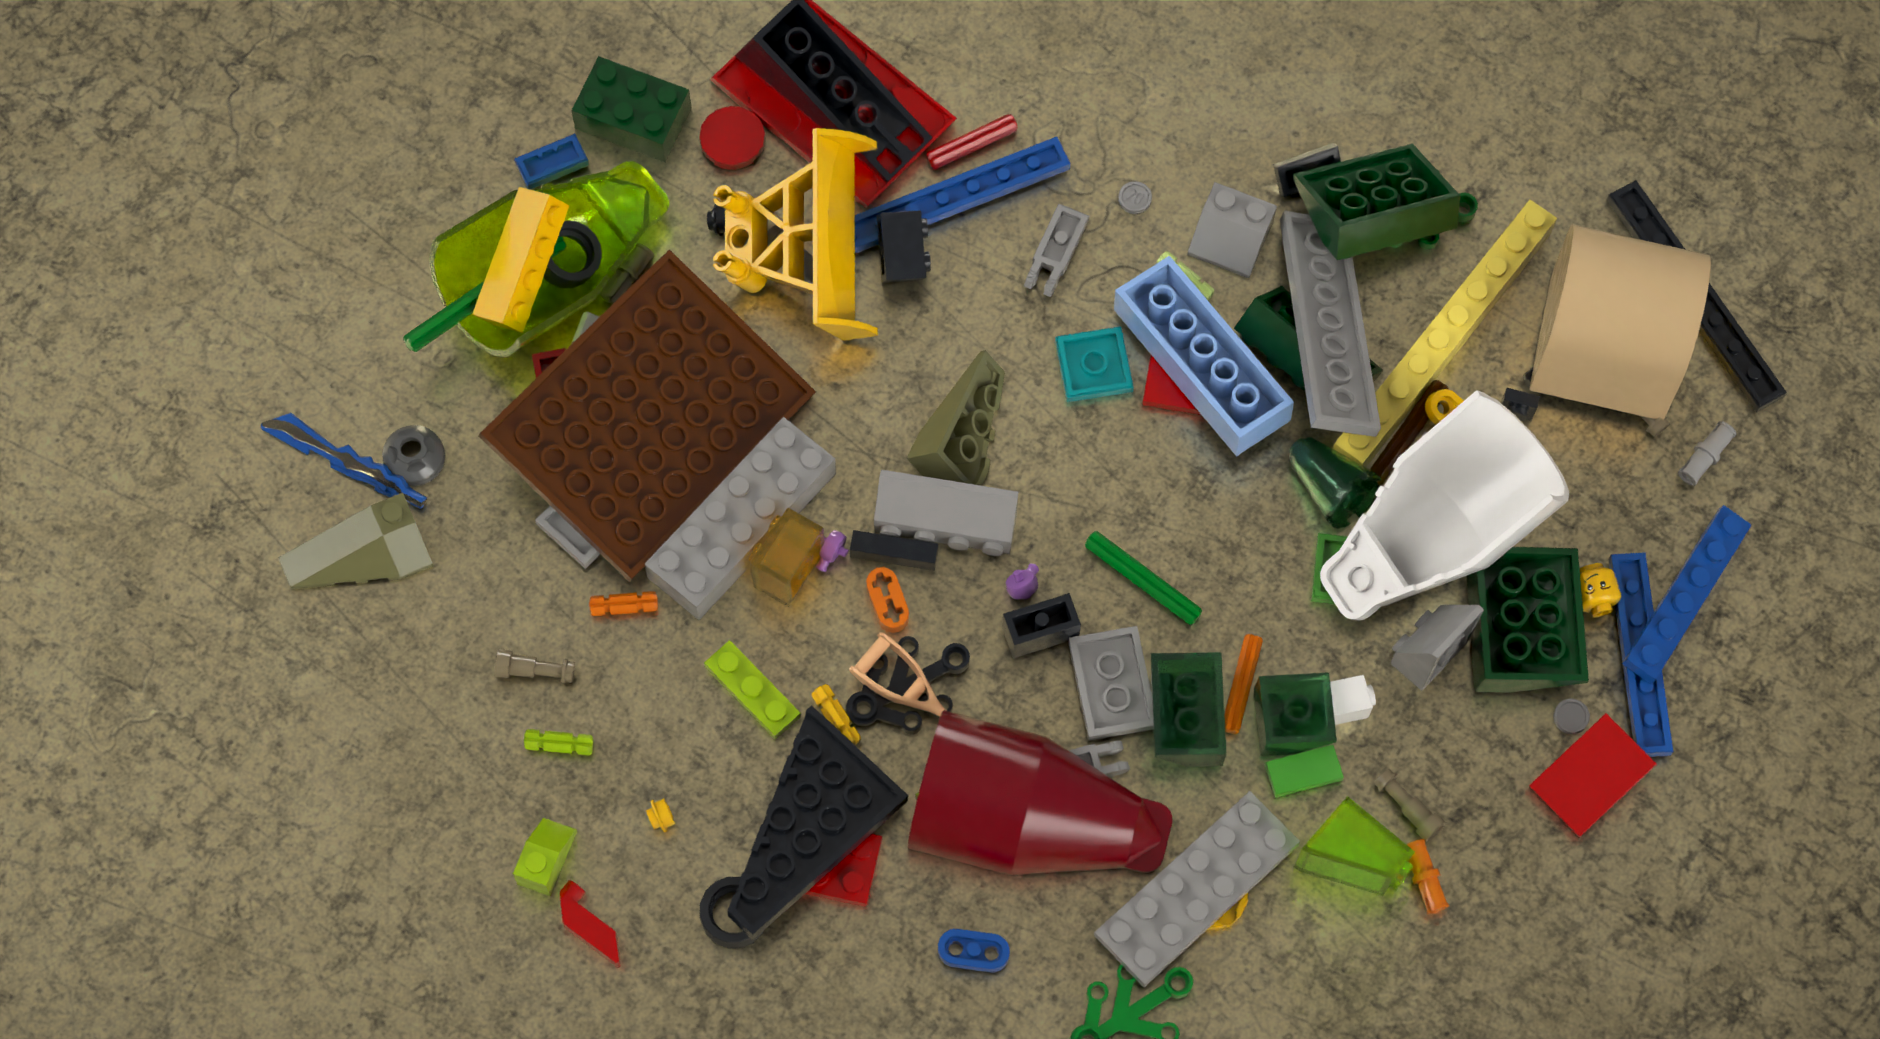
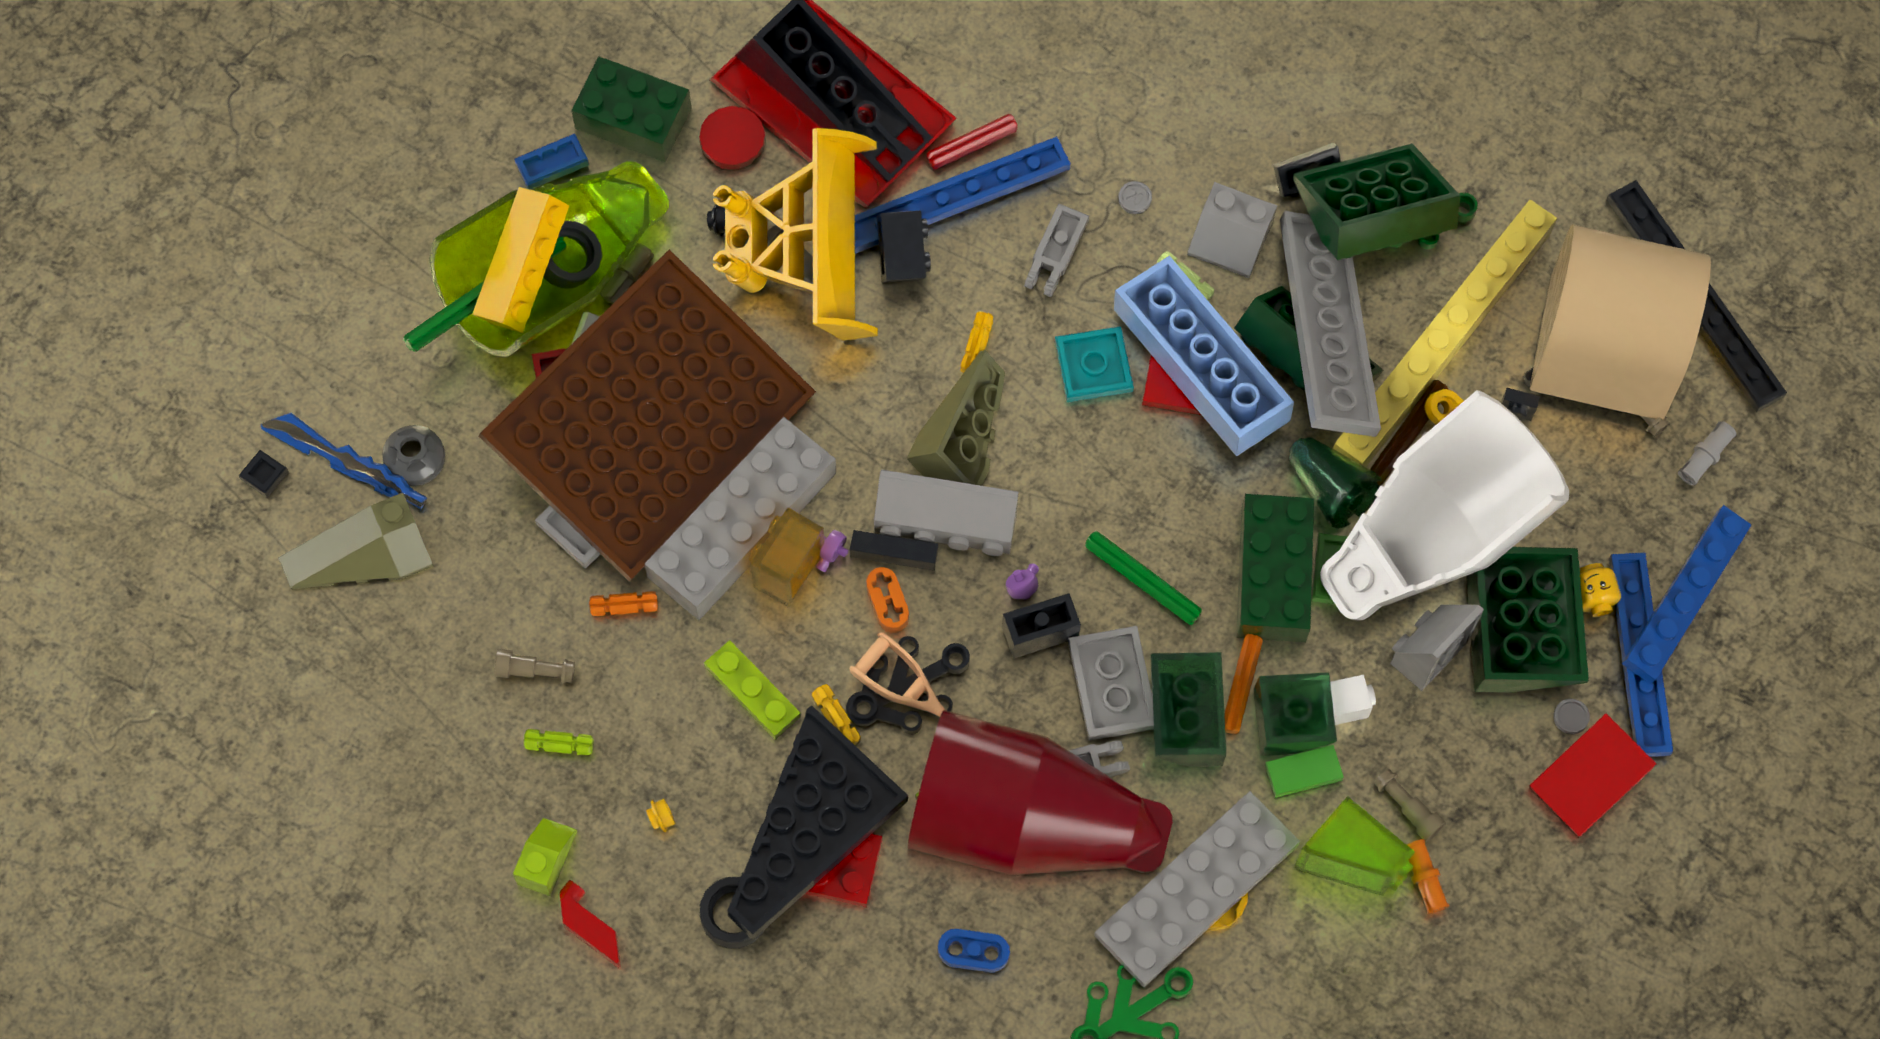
(263, 473): none -> black tile
(977, 338): none -> yellow axle
(1275, 567): none -> dark green brick

